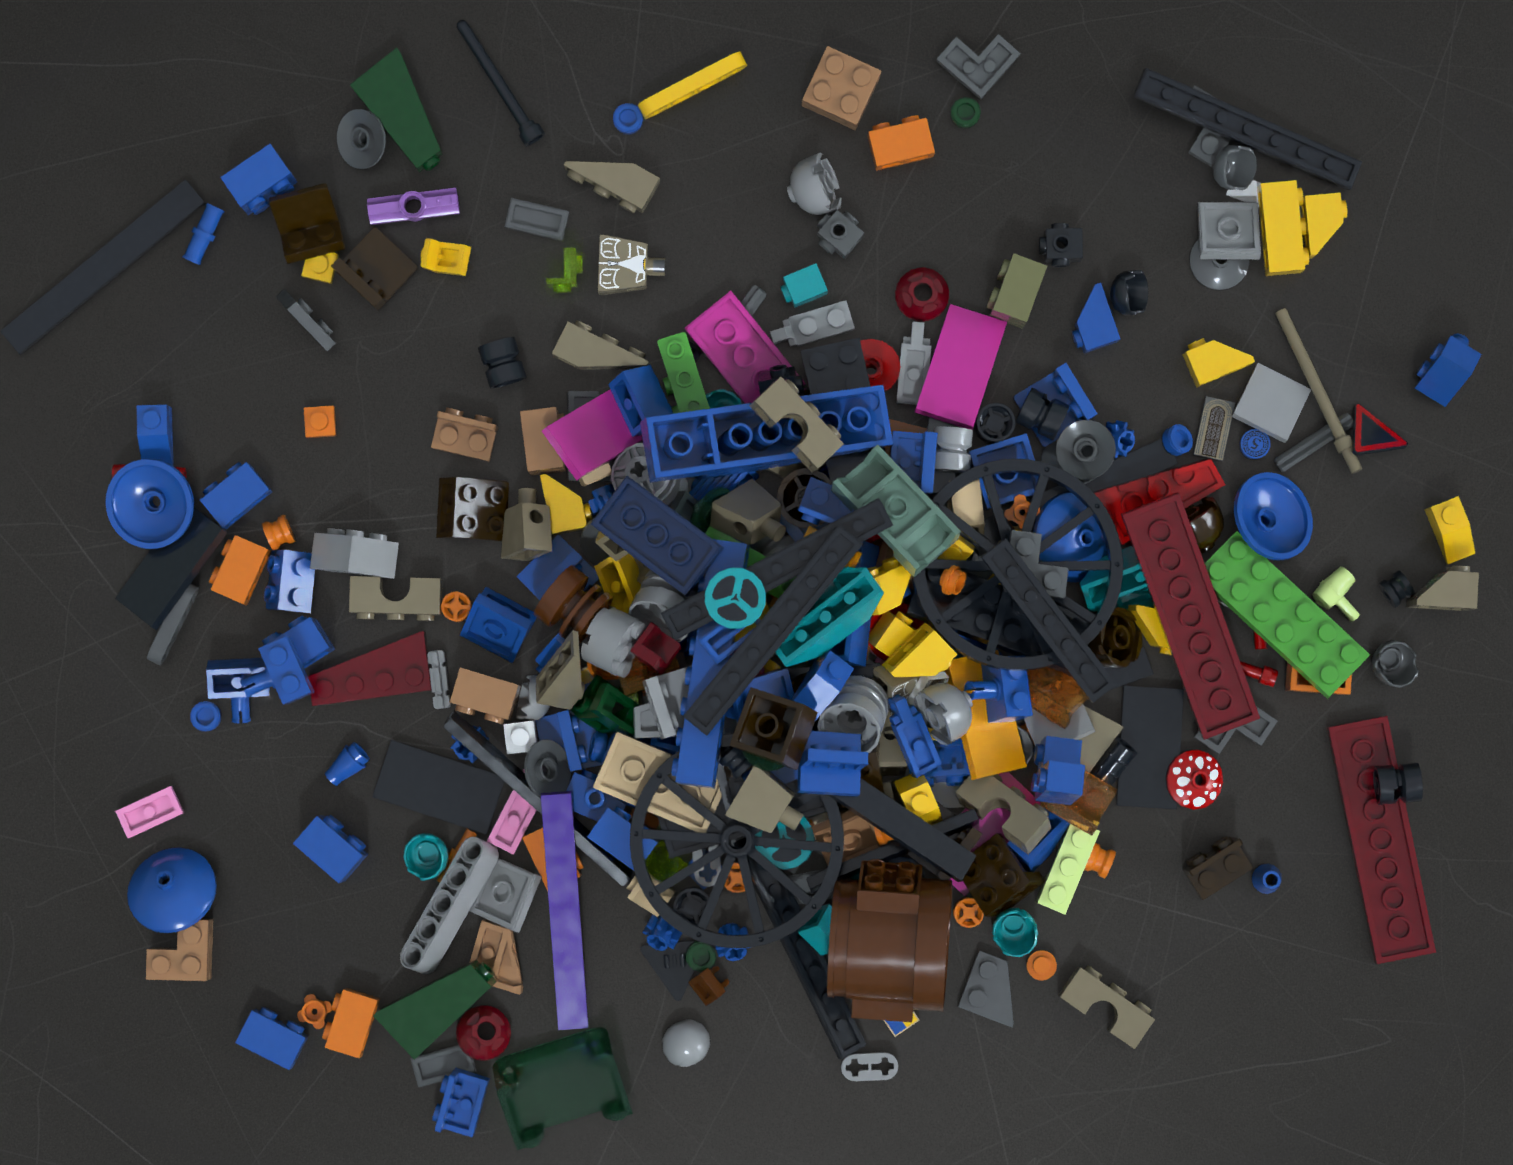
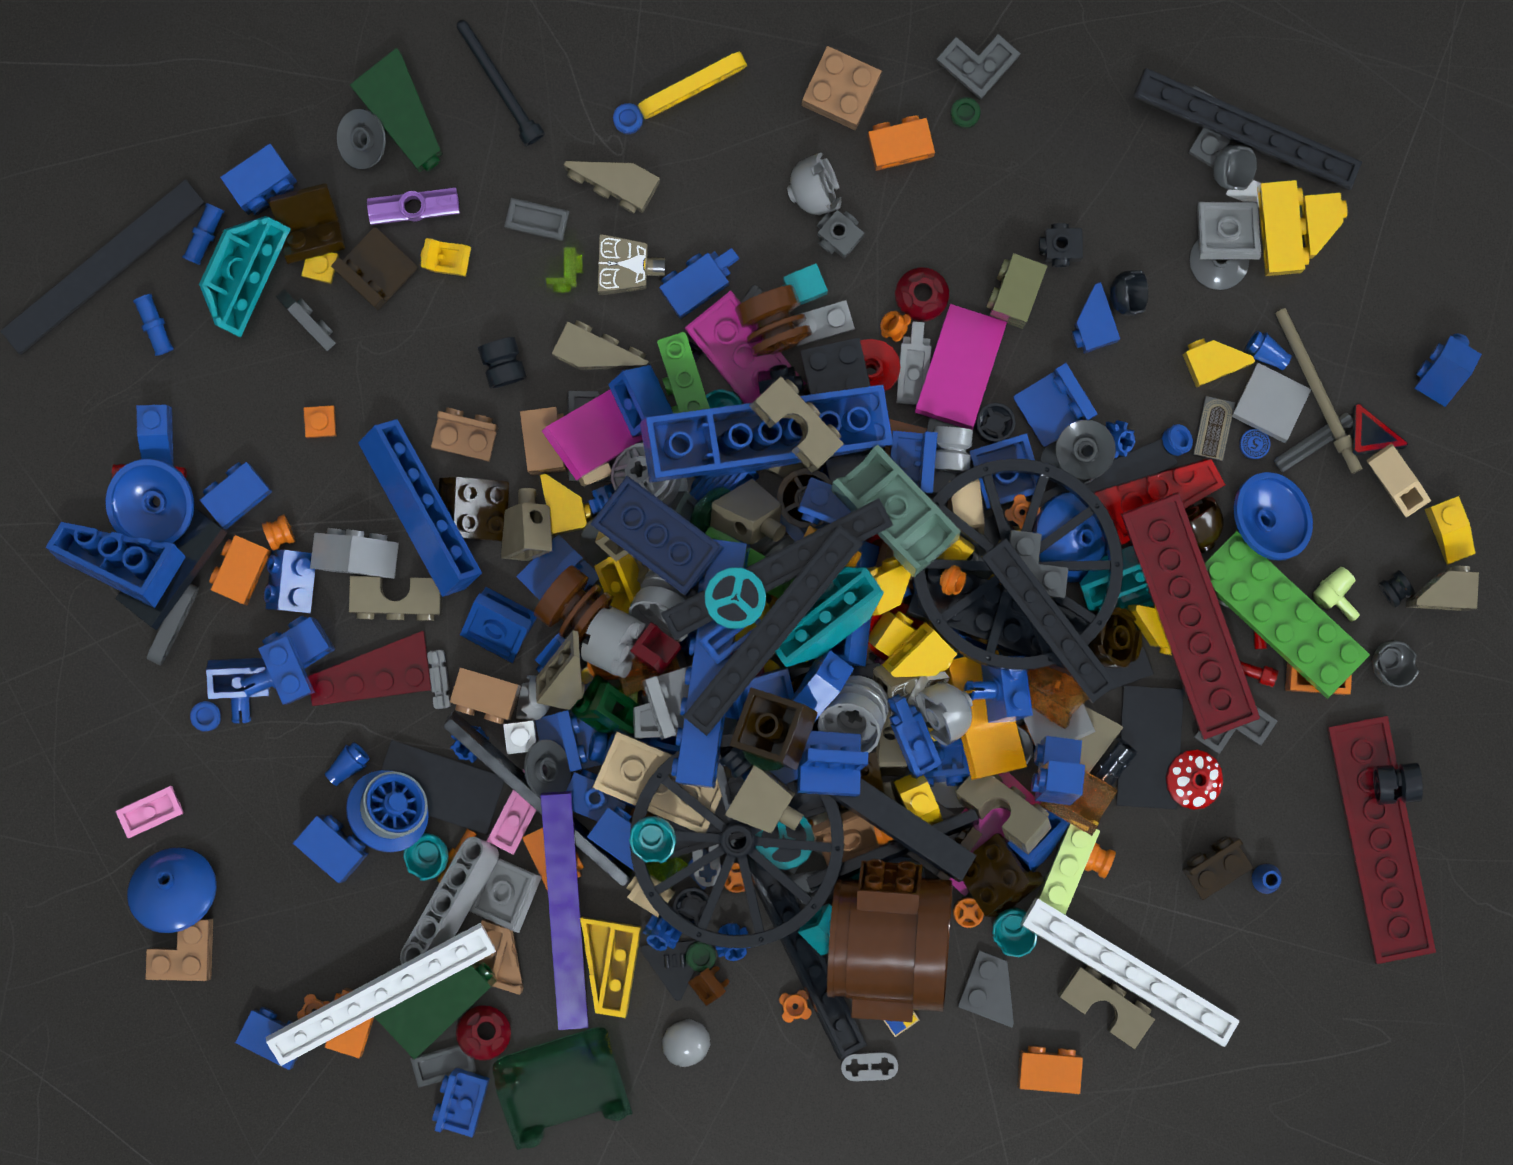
(123, 562): none -> blue wedge
(153, 324): none -> blue pin
(241, 271): none -> teal wedge
(380, 994): none -> white plate
(387, 810): none -> blue piece
(419, 507): none -> blue brick
(453, 608): orange wheel -> none
(611, 963): none -> yellow wedge
(652, 839): none -> teal hair
(697, 282): none -> blue hinge
(773, 321): none -> reddish brown wheel
(801, 1012): none -> orange plate
(894, 325): none -> orange plate
(1041, 965): orange plate -> none
(1042, 413): black wheel -> none
(1050, 1071): none -> orange brick
(1129, 972): none -> white plate
(1267, 350): none -> blue cone
(1398, 480): none -> tan slope

